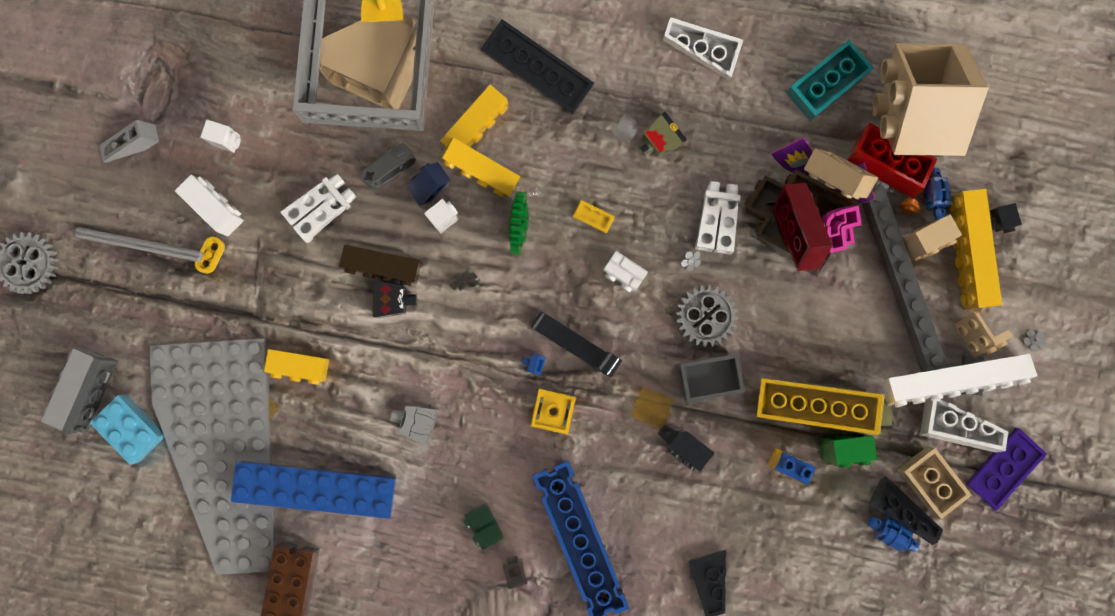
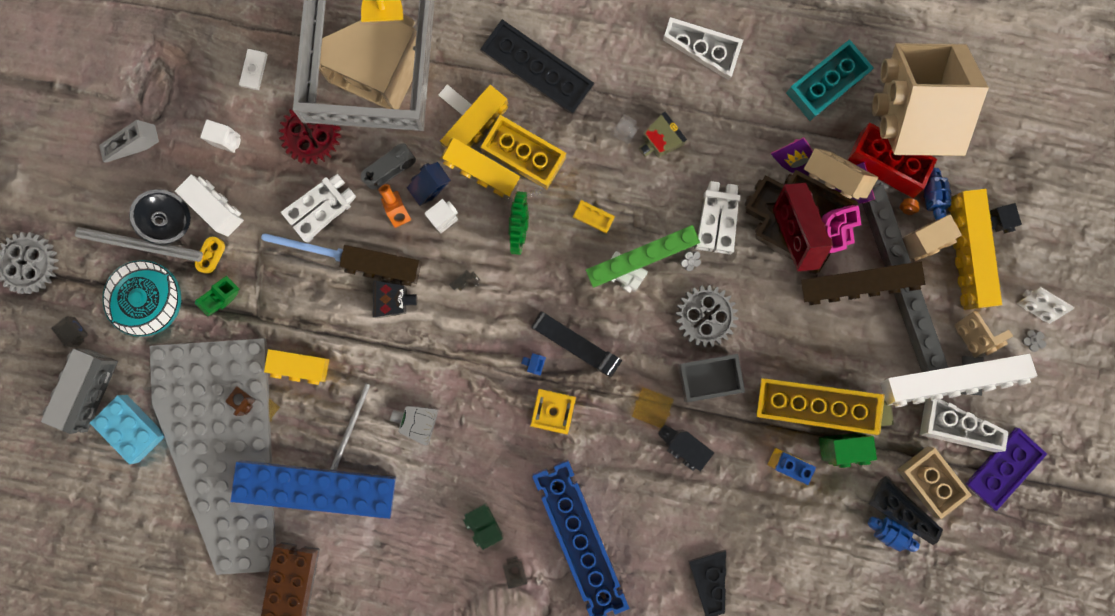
(70, 332): none -> clear smoke brick
(141, 298): none -> dish
(162, 206): none -> black dish
(218, 297): none -> green brick
(245, 406): none -> reddish brown bracket
(253, 69): none -> white plate
(295, 141): none -> dark red gear
(303, 246): none -> light blue bar
(350, 426): none -> light grey axle
(393, 205): none -> orange bracket
(454, 99): none -> white sticker
(523, 152): none -> yellow brick
(642, 256): none -> bright green plate
(863, 282): none -> dark brown brick
(1044, 305): none -> white hinge

